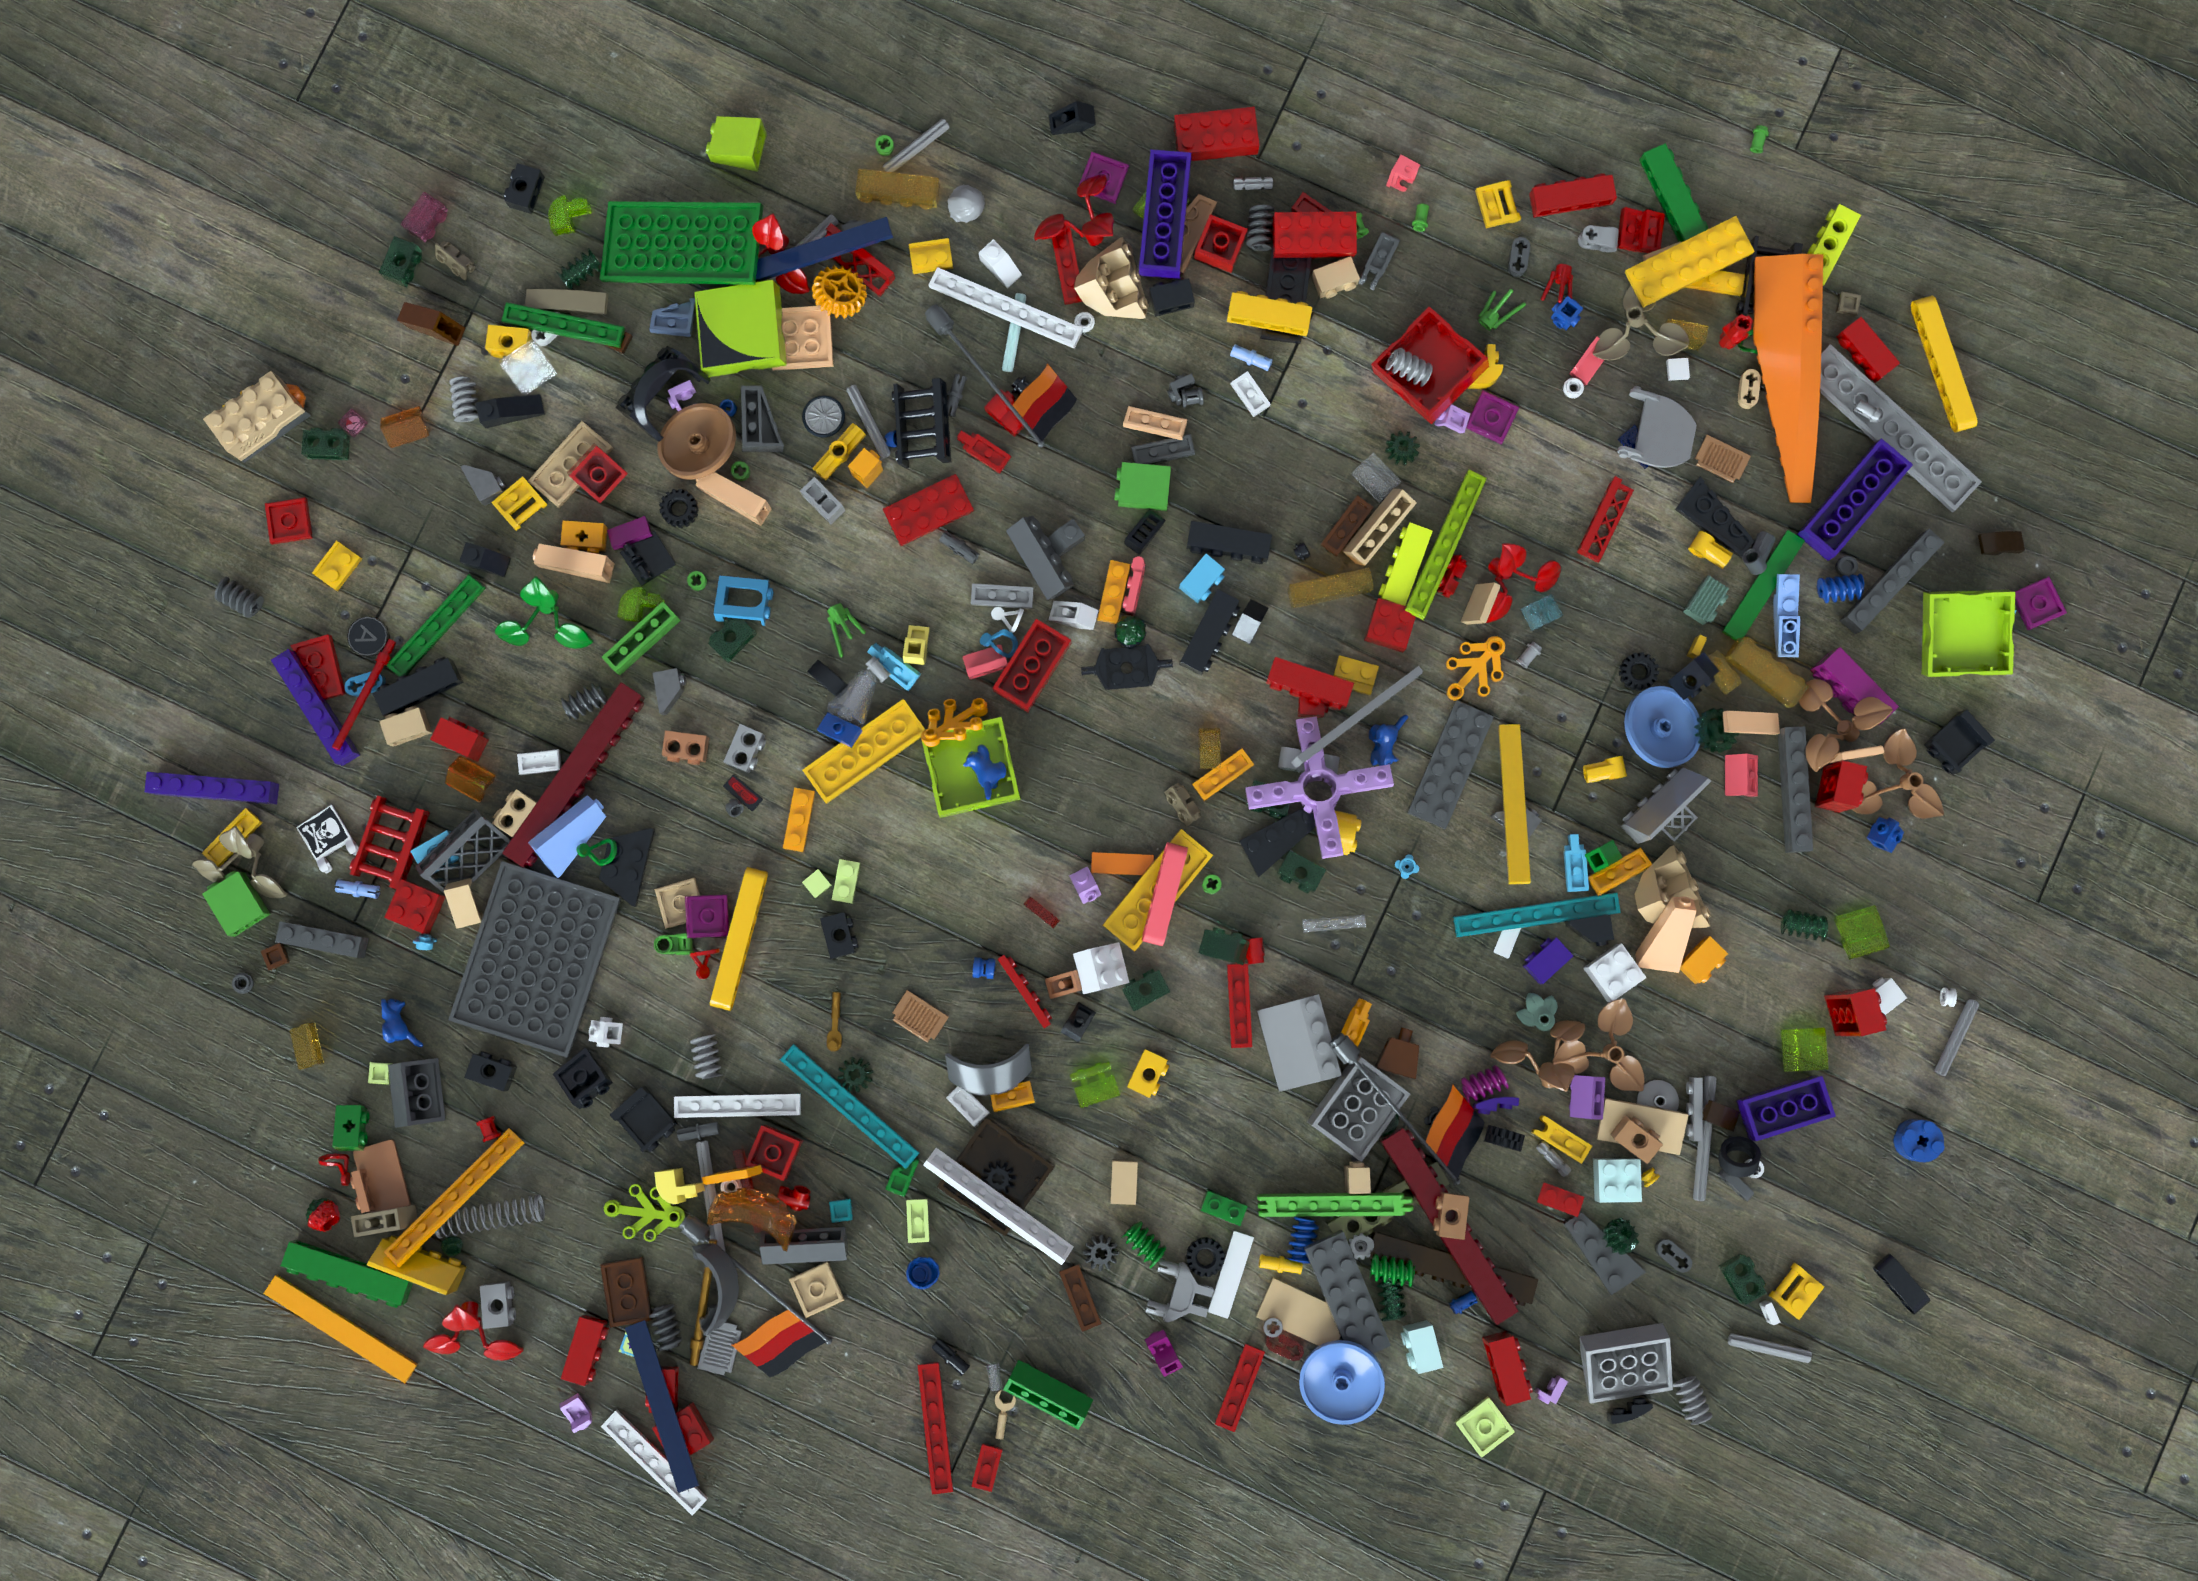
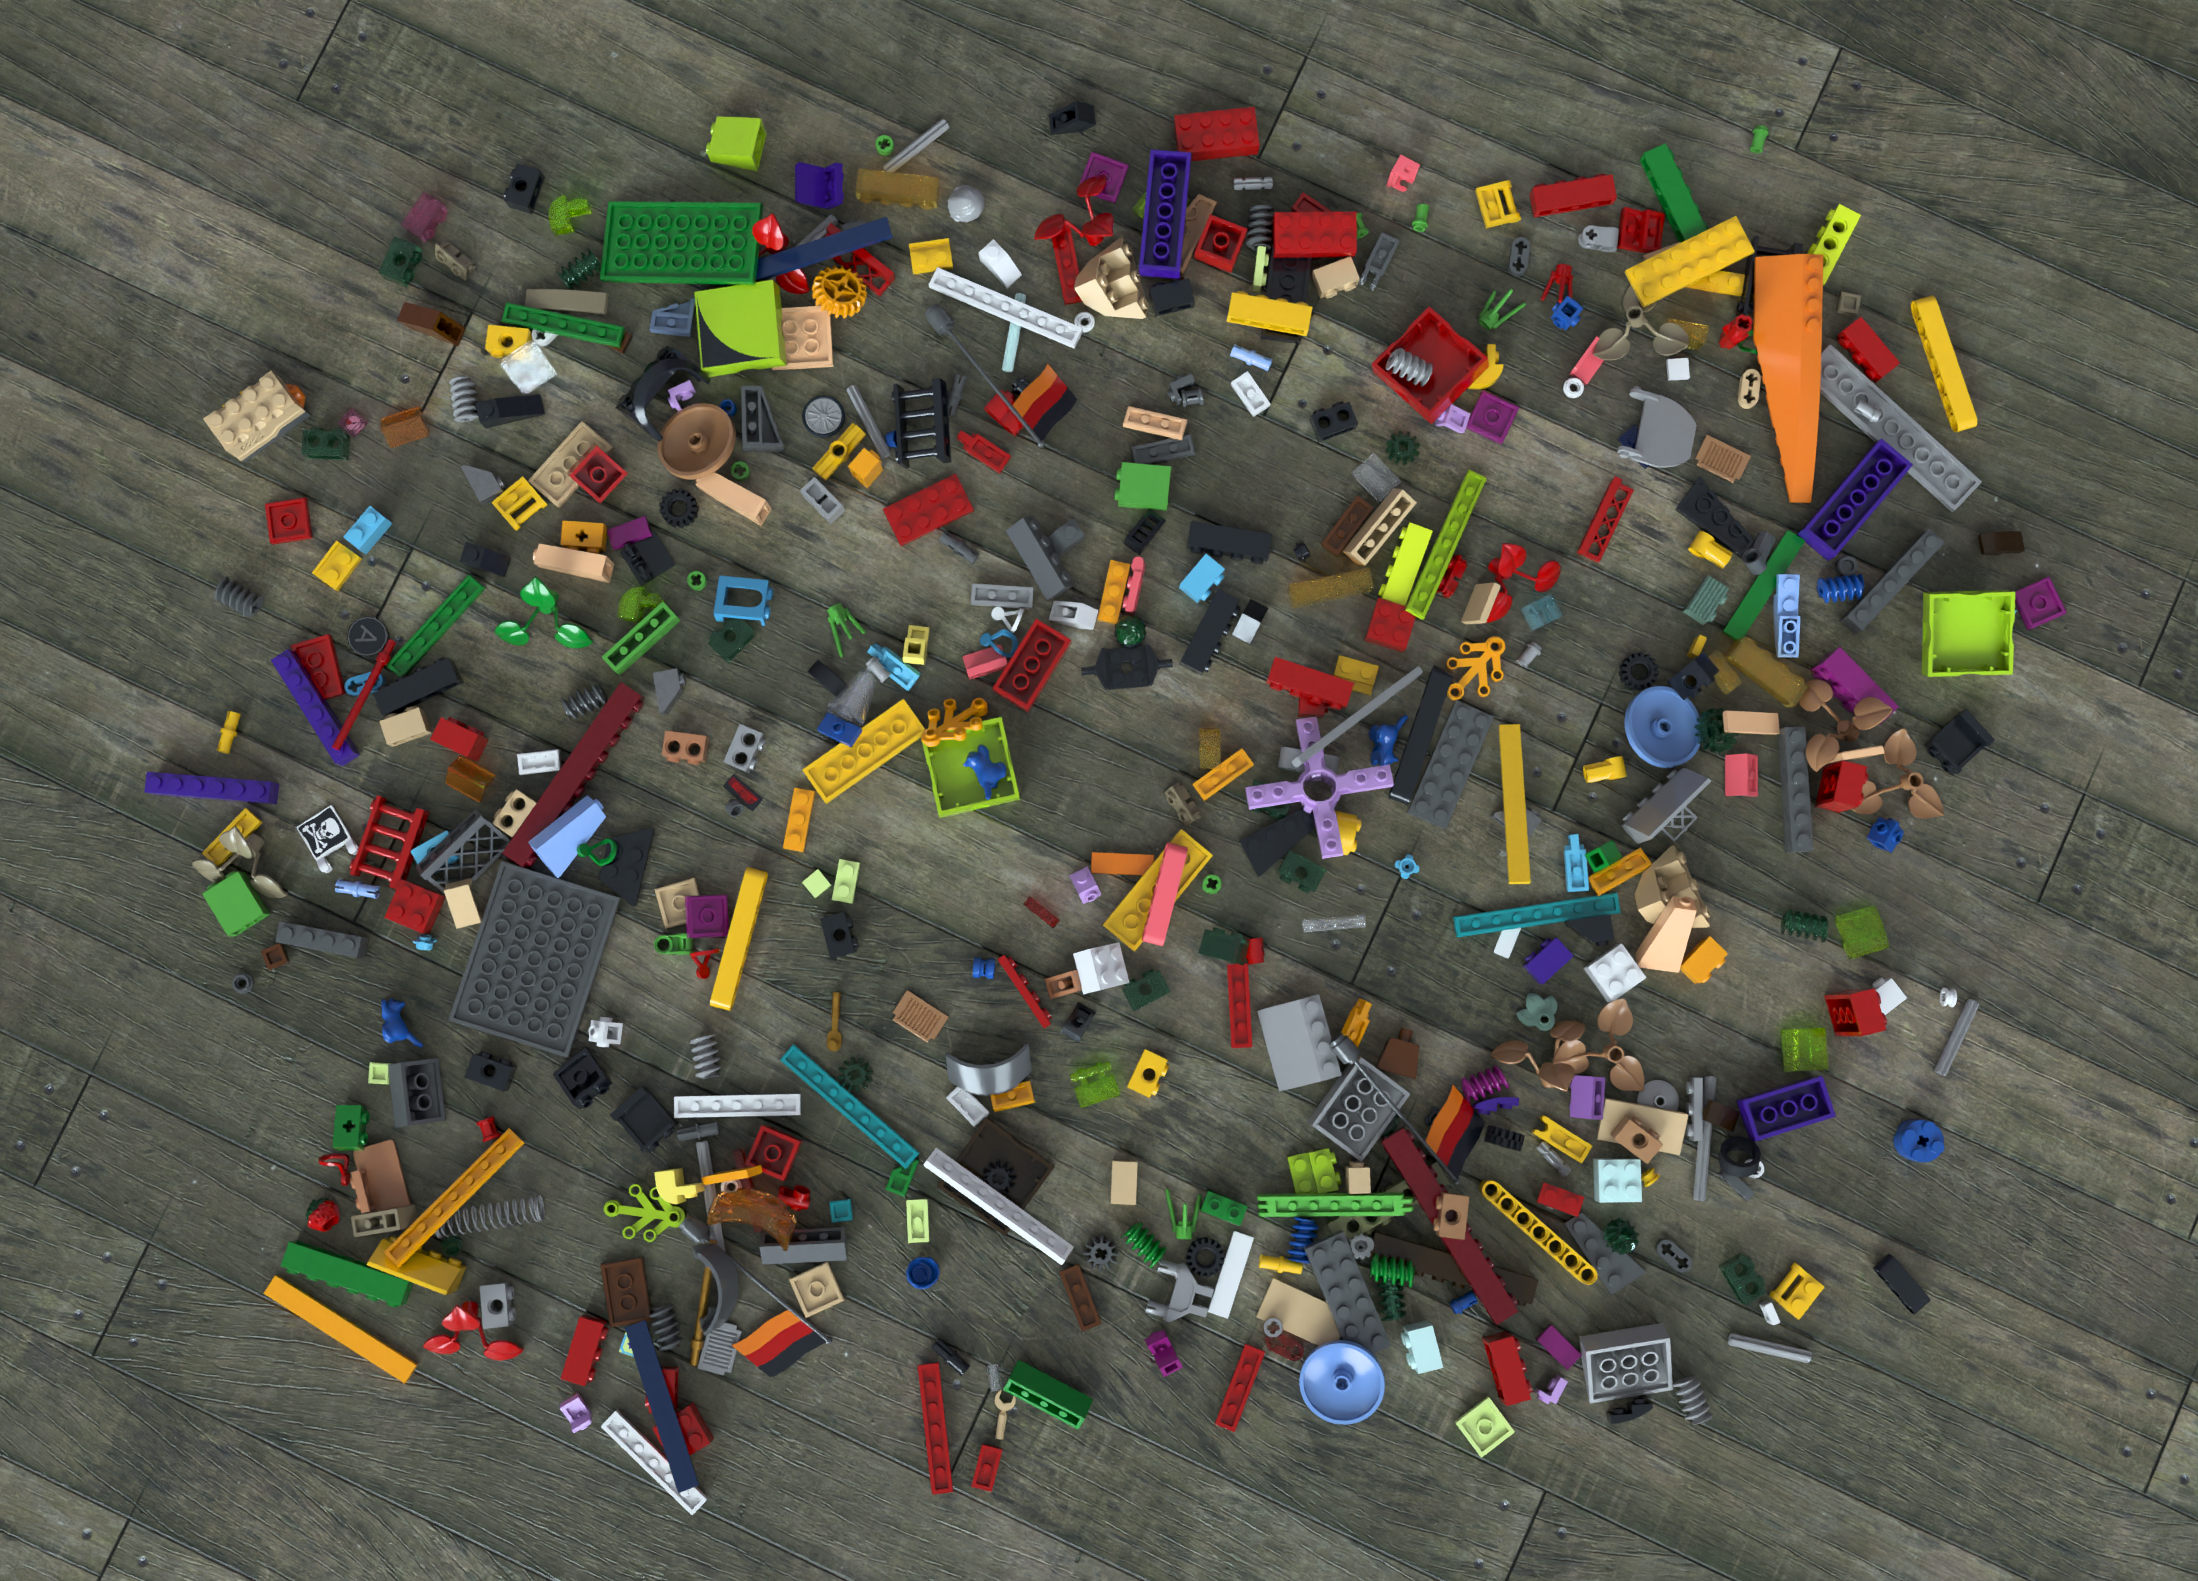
(228, 732): none -> yellow pin
(306, 1046): clear yellow panel -> none
(367, 530): none -> medium azure brick
(819, 185): none -> dark purple bracket
(1183, 1228): none -> bright green plant
(1261, 261): none -> yellowish green plate
(1314, 1171): none -> lime plate
(1336, 426): none -> black brick
(1420, 735): none -> black beam
(1547, 1234): none -> yellow beam
(1558, 1347): none -> magenta tile

